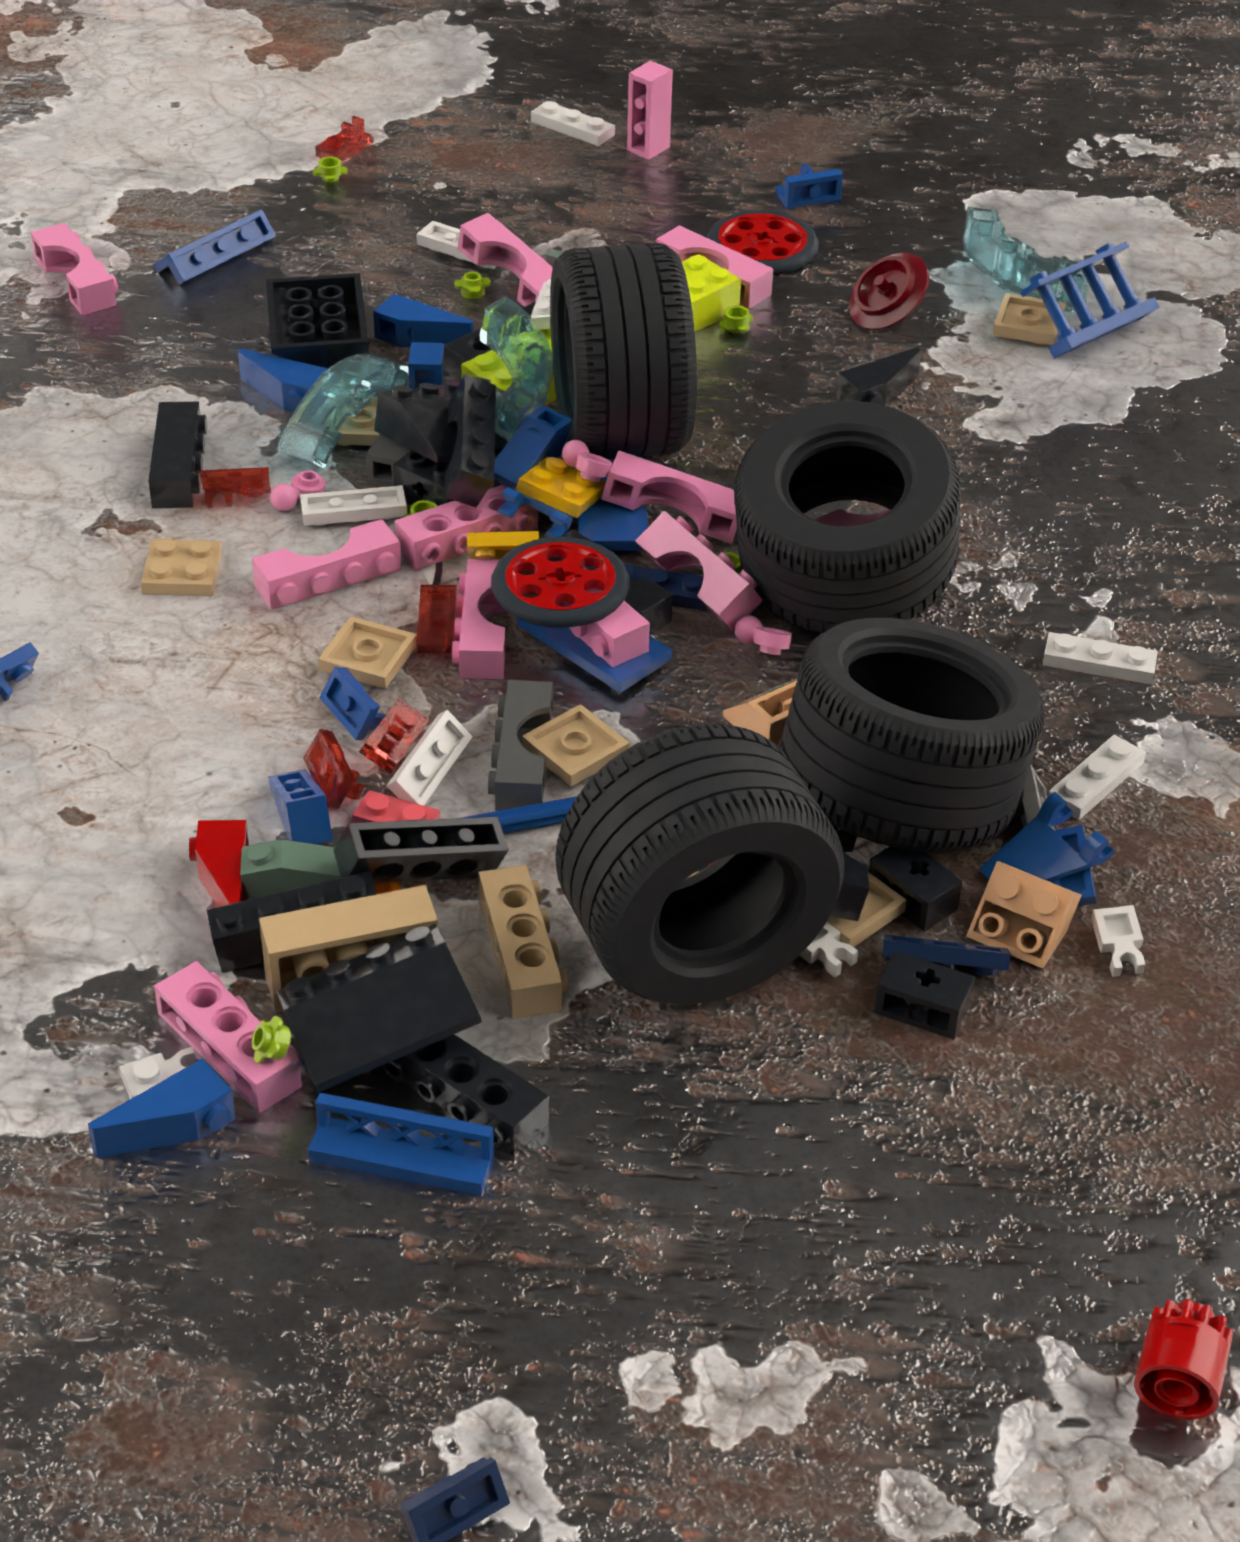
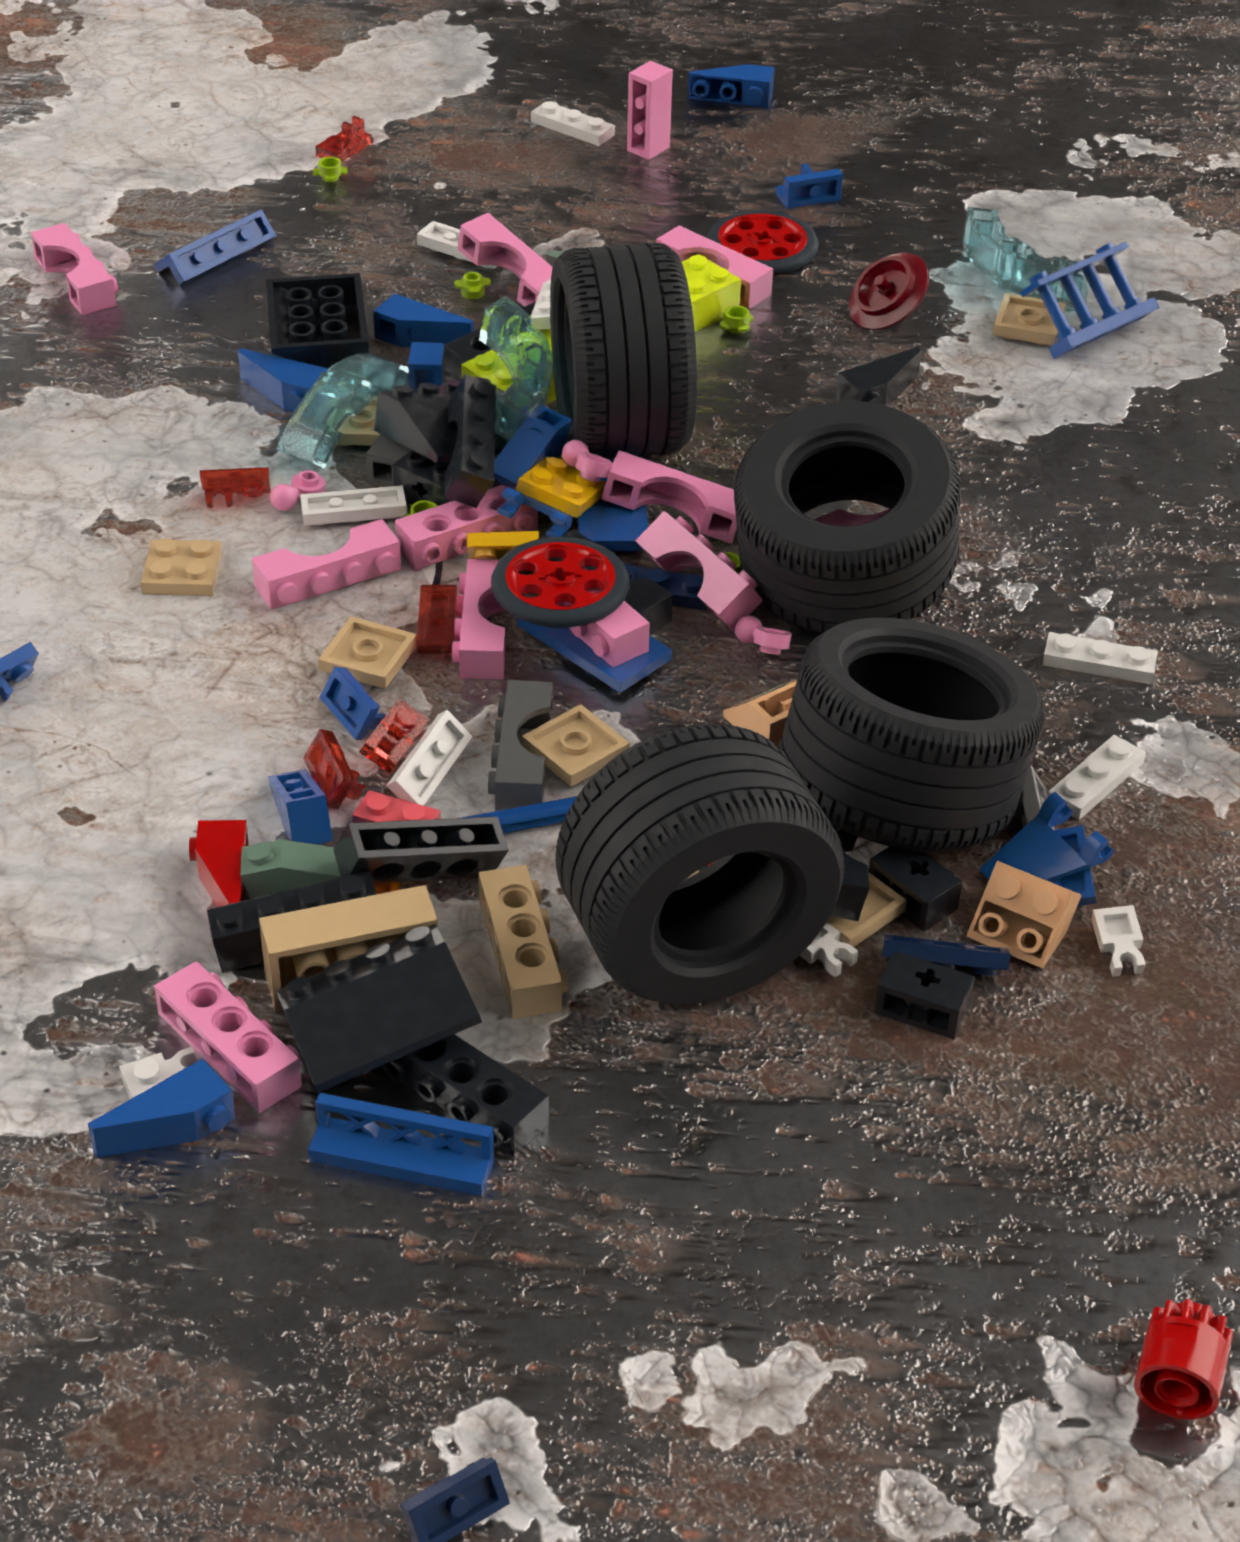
(177, 455): black brick -> none
(270, 1040): lime plate -> none
(733, 84): none -> blue slope

